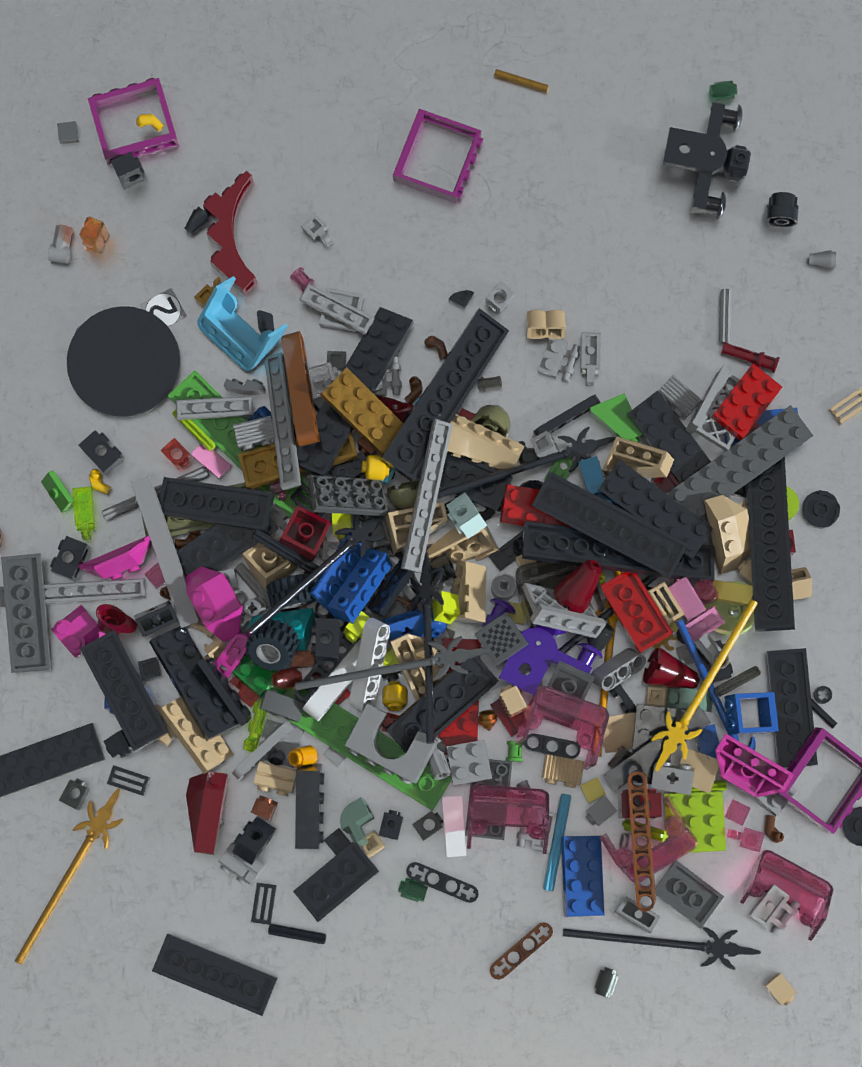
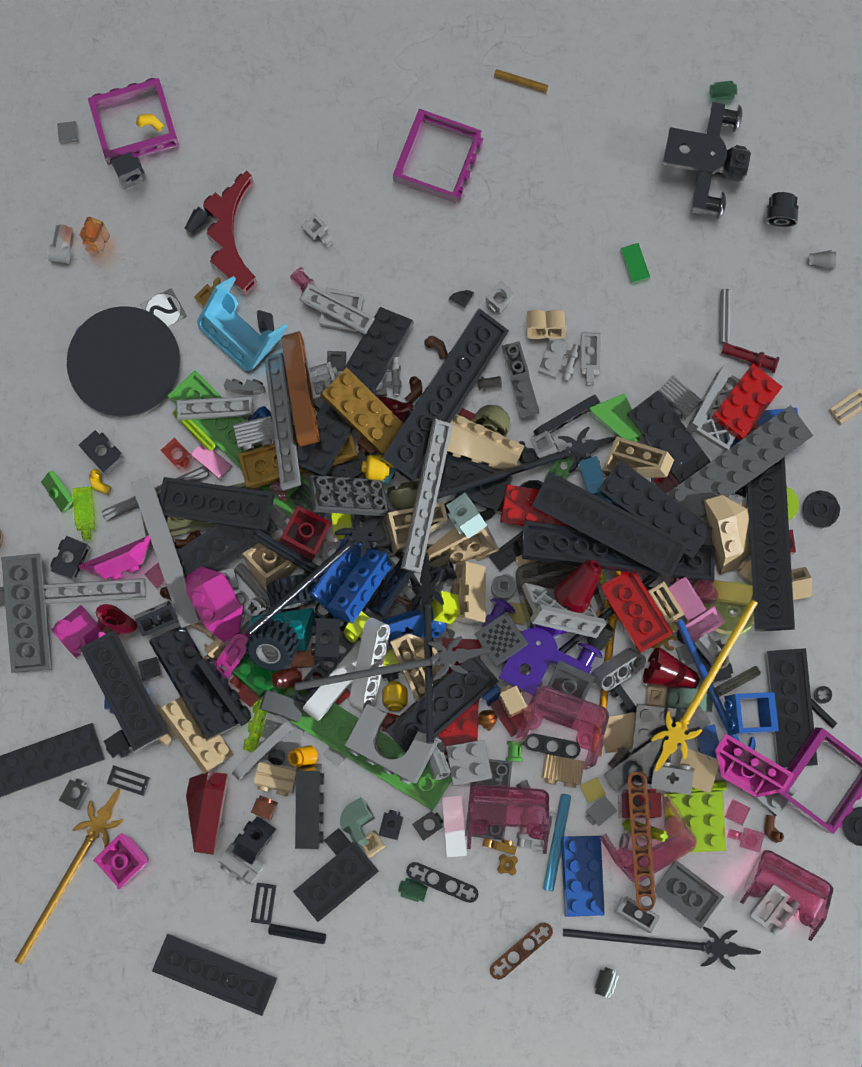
(121, 860): none -> dark pink slope
(492, 695): none -> blue tile
(503, 868): none -> pearl gold plate
(506, 846): none -> pearl gold plate
(520, 379): none -> dark grey slope
(635, 263): none -> green tile
(780, 989): tan brick -> none

